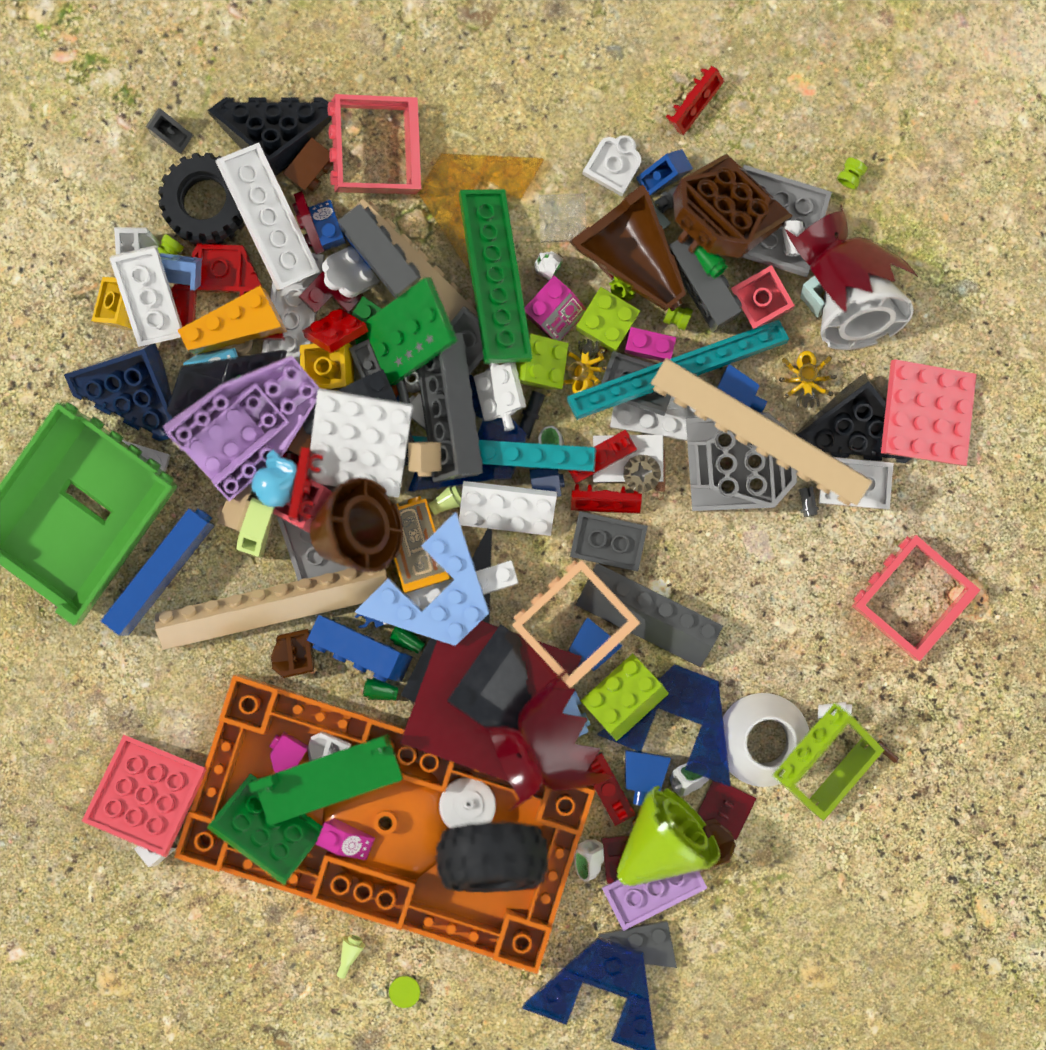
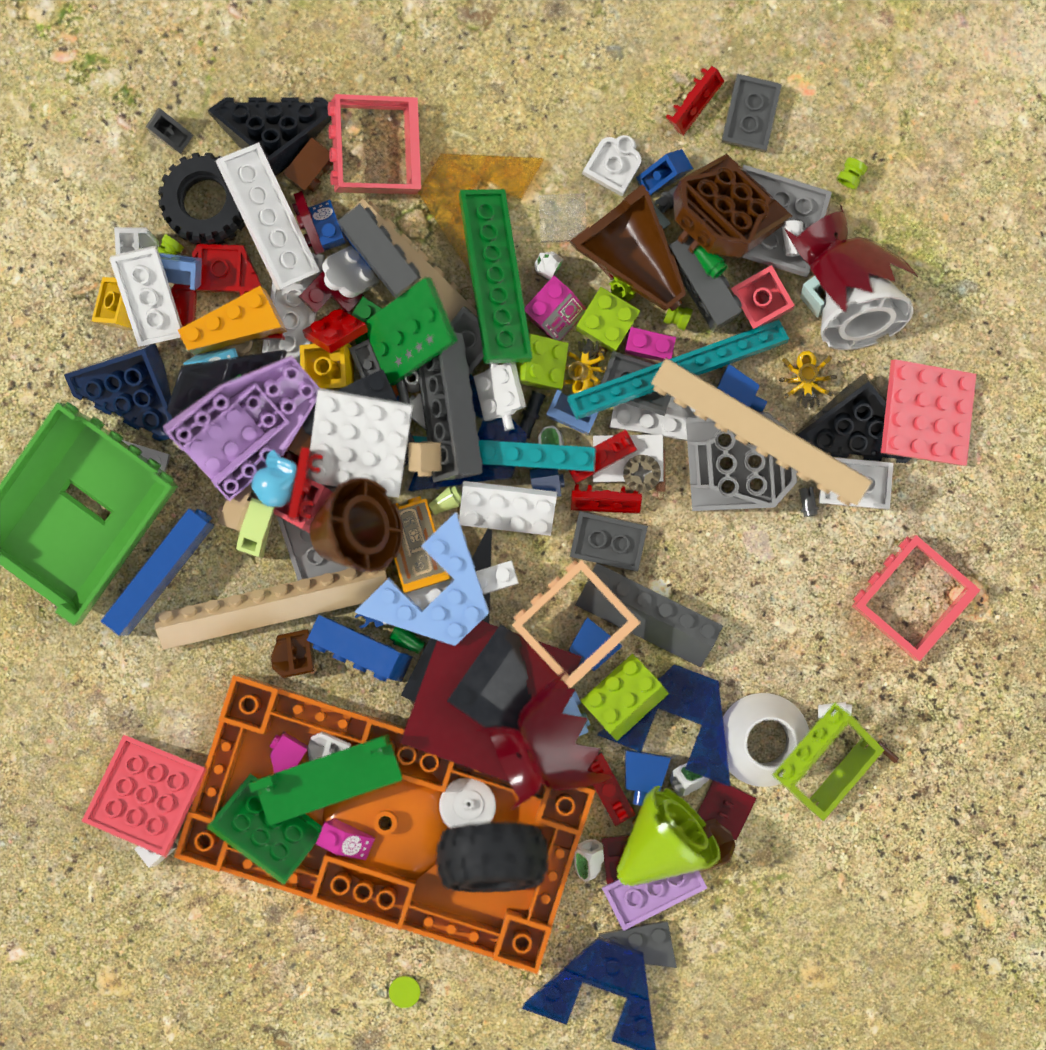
(351, 948): yellowish green cone -> none
(379, 690): green cone -> none
(561, 412): none -> medium blue panel
(751, 113): none -> dark grey plate

